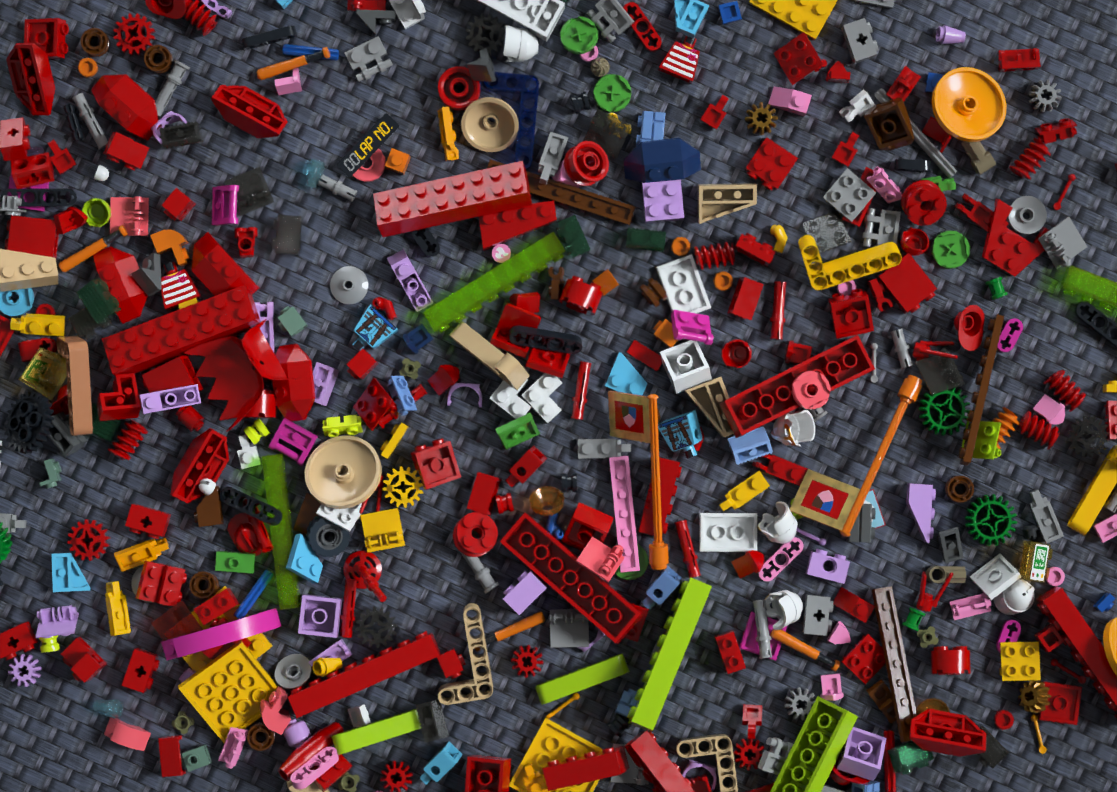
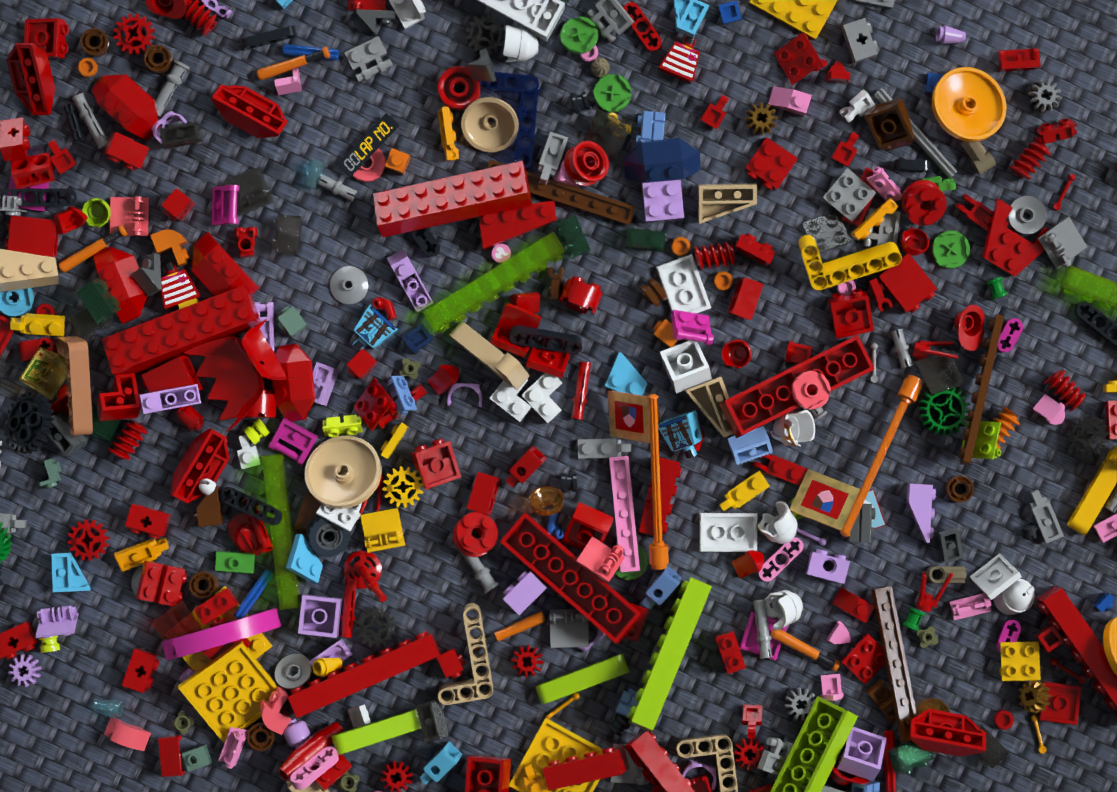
(84, 660): red brick -> none
(101, 174): white hinge -> none
(117, 609): yellow hinge -> none
(504, 503): red wheel -> none
(517, 431): bright green plate -> none
(606, 281): orange slope -> none
(645, 355): red sticker -> none
(687, 549): red pin -> none
(778, 310): red pin -> none
(781, 237): yellow arm -> none
(810, 623): light grey brick -> none
(875, 218): none -> light orange hinge
(903, 84): red hips -> none
(936, 132): red bracket -> none
(950, 661): red brick -> none
(993, 528): green gear -> none
(1035, 561): slope -> none
(1038, 429): red piece -> none
(1056, 576): bright pink tile -> none

